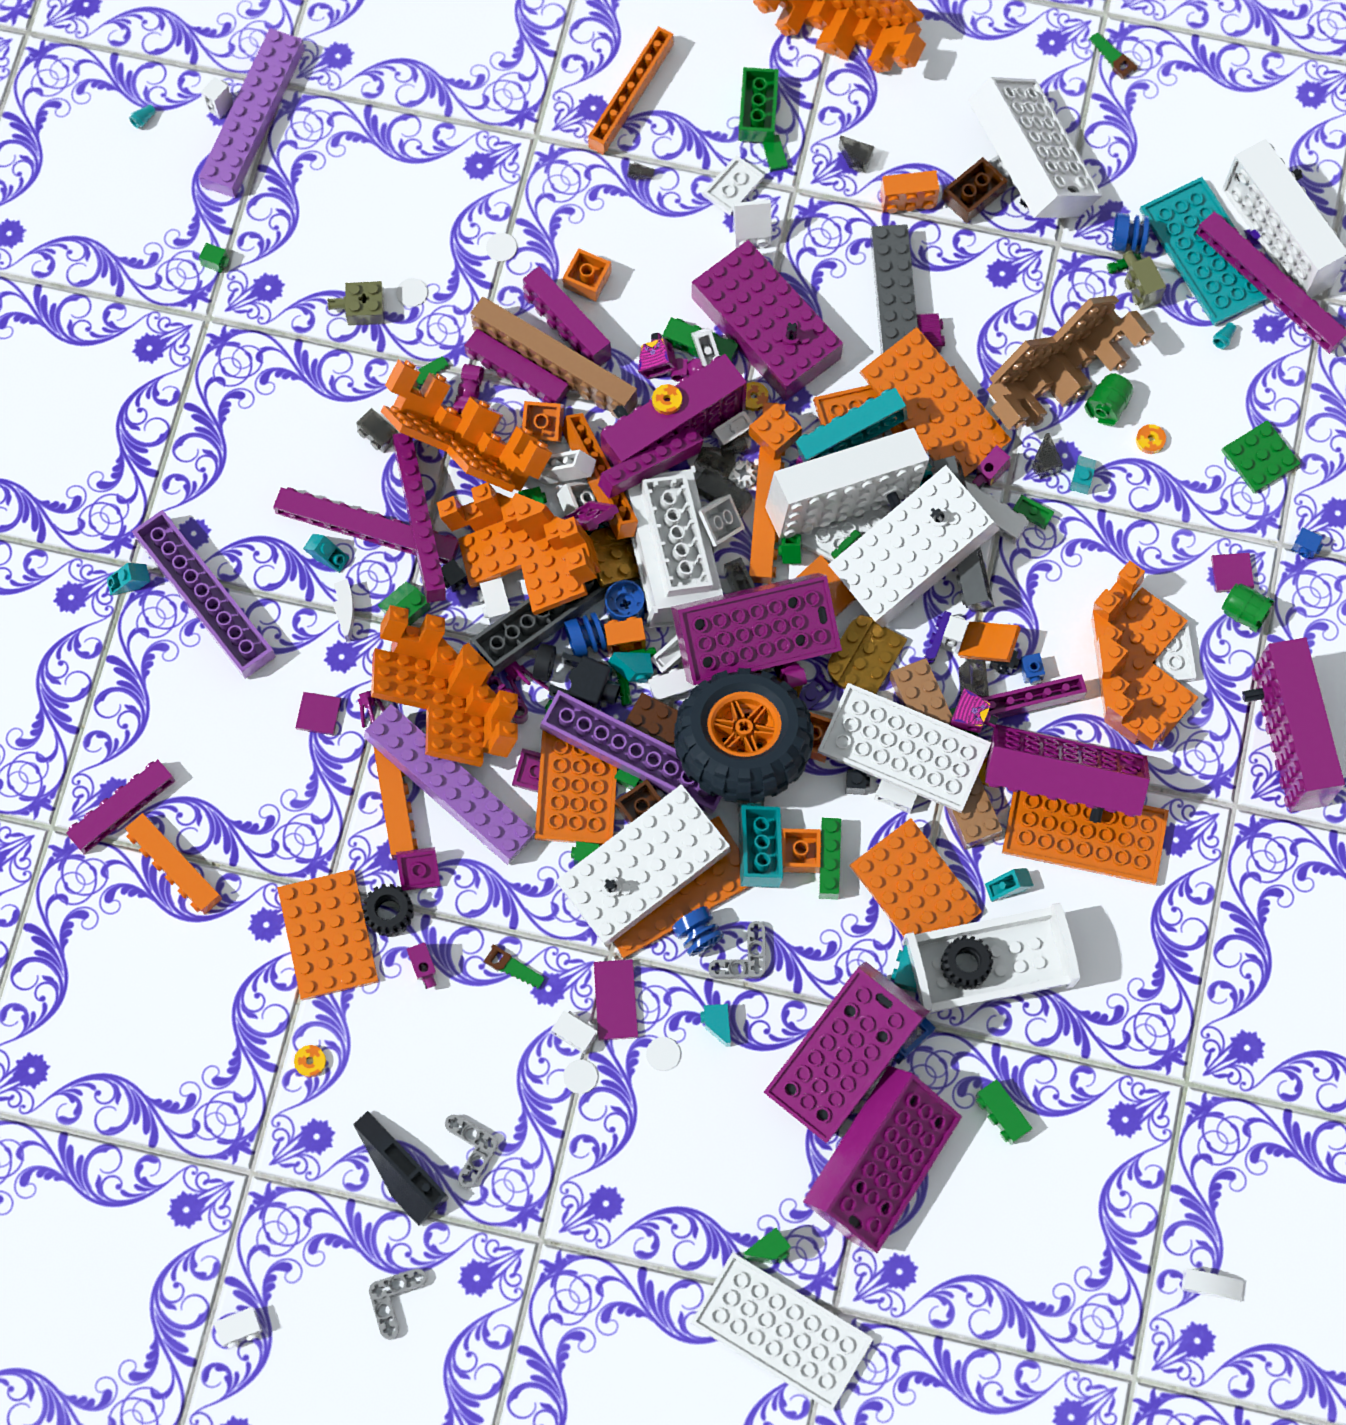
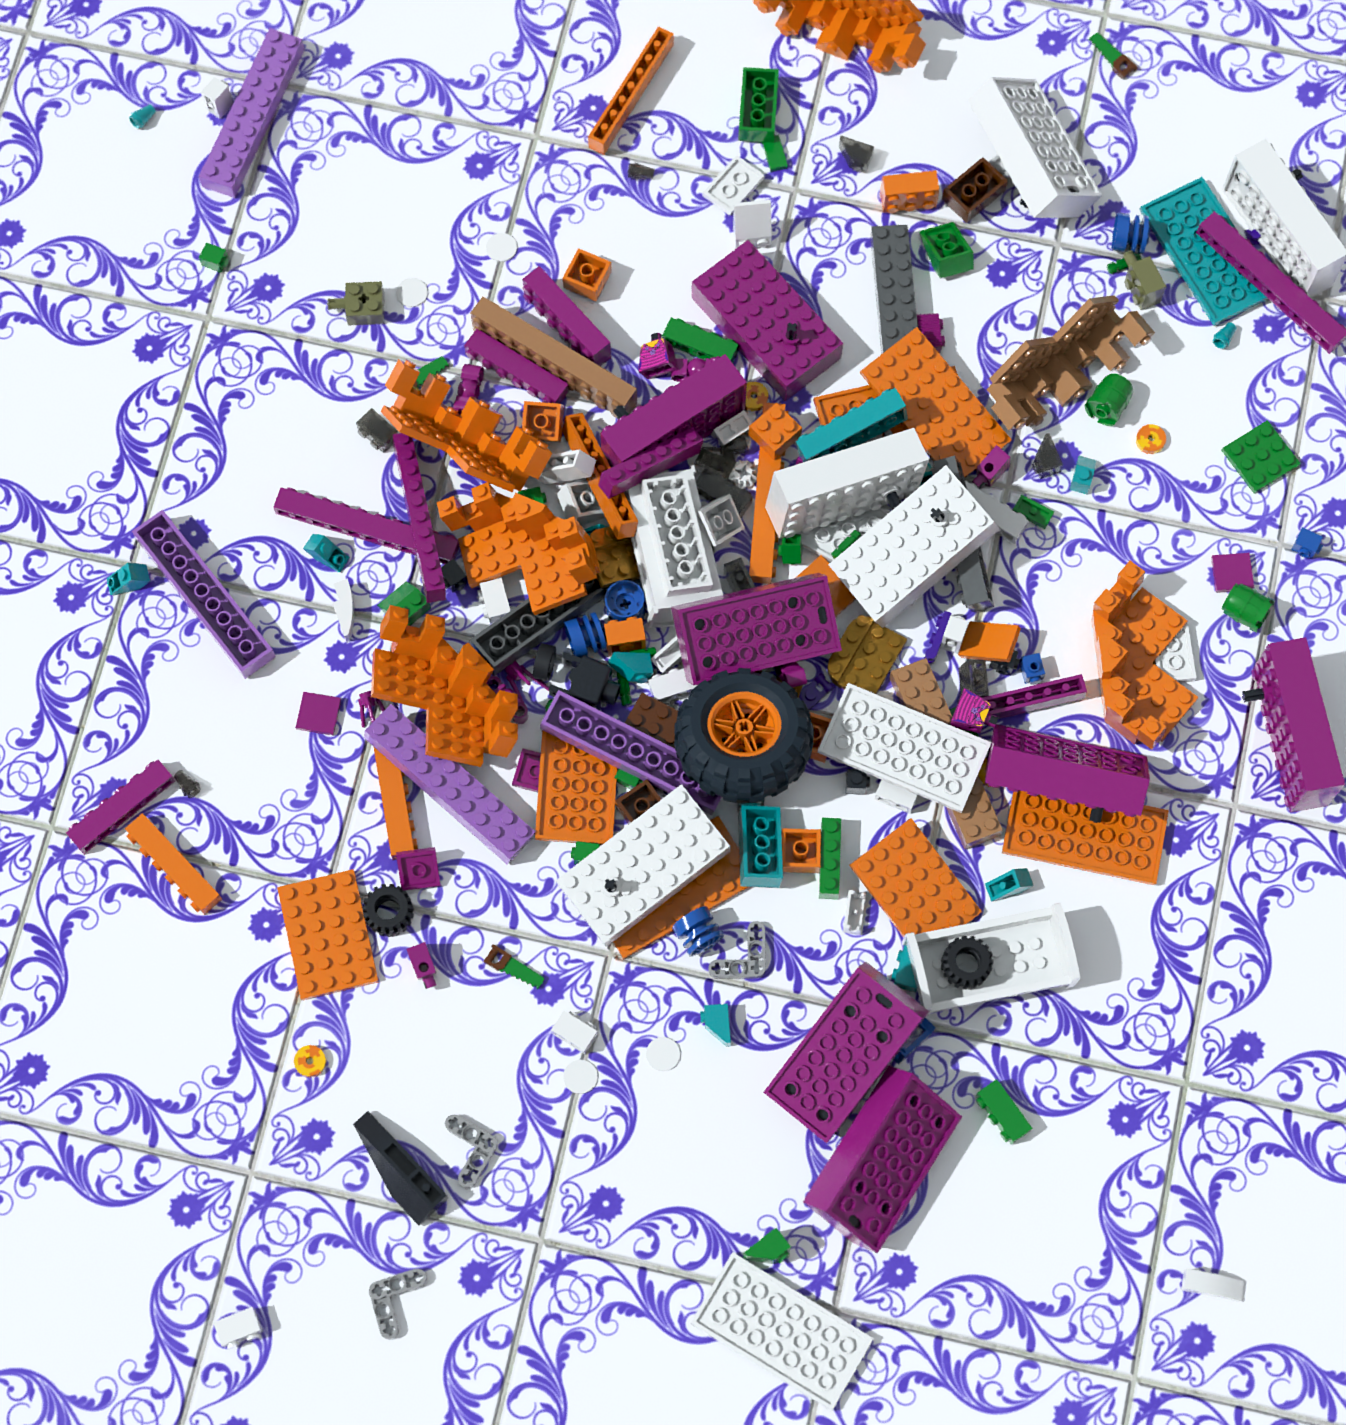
(187, 784): none -> clear smoke cone
(593, 514): magenta plate -> none
(615, 1000): magenta tile -> none
(667, 407): yellow piece -> none
(705, 345): white slope -> none
(855, 913): none -> white hinge
(947, 250): none -> green slope

